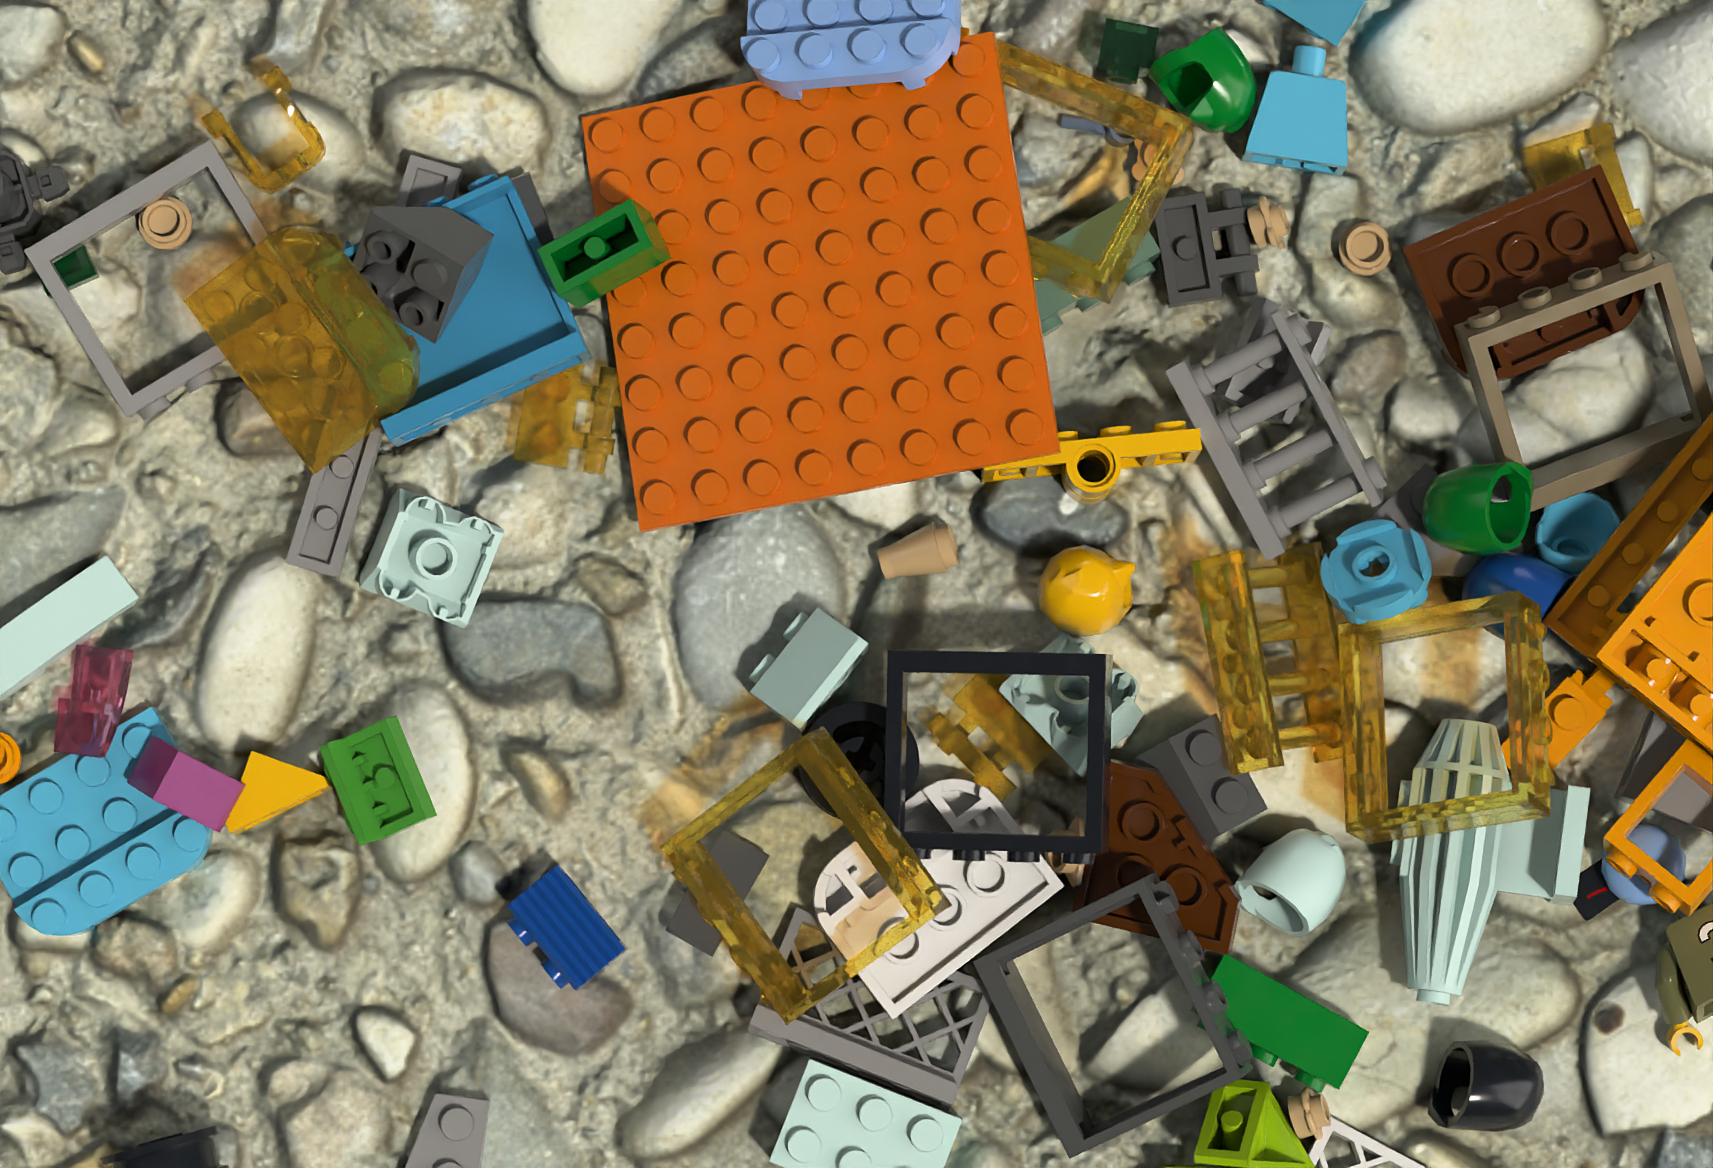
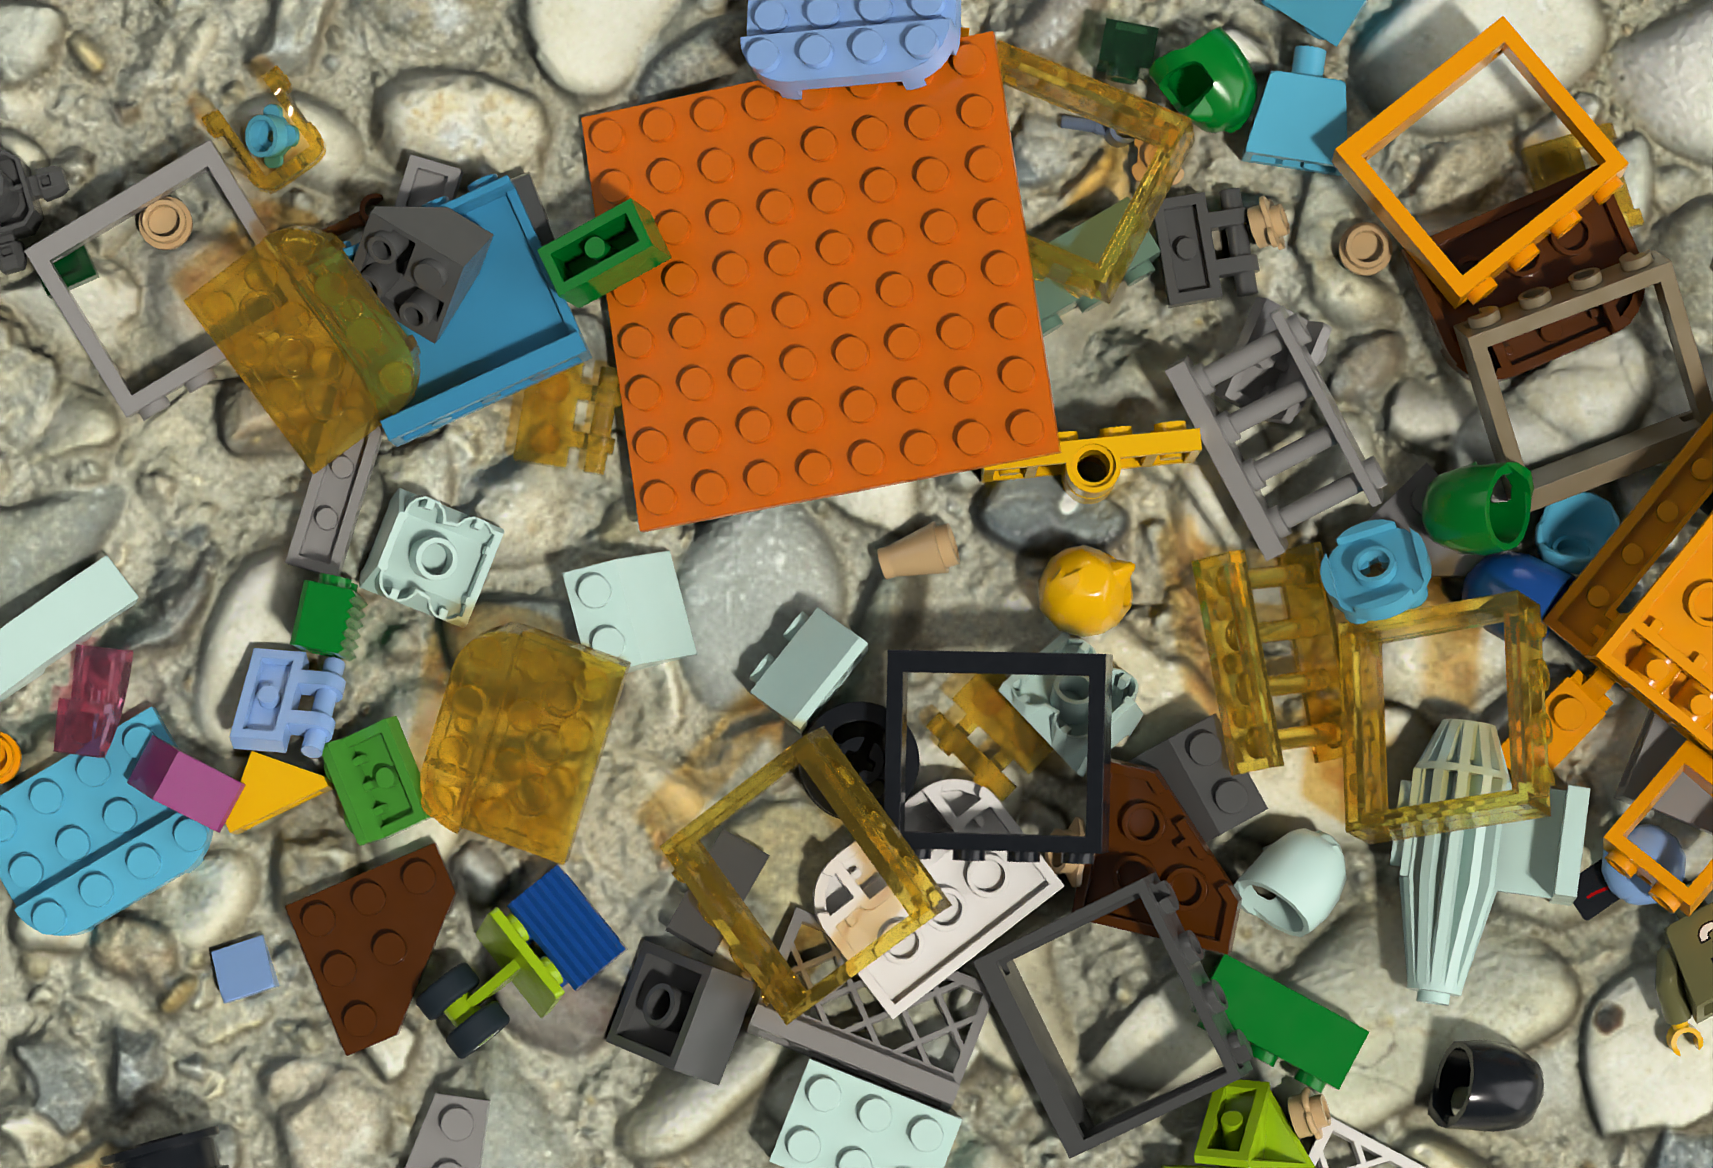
(244, 969): none -> light blue slope
(271, 136): none -> medium azure plate
(271, 701): none -> light blue plate
(329, 617): none -> green brick
(357, 219): none -> reddish brown hand
(374, 941): none -> reddish brown plate
(450, 994): none -> lime plate
(521, 738): none -> clear yellow plate
(631, 609): none -> light aqua slope
(681, 1013): none -> dark grey slope
(1520, 248): none -> light orange window

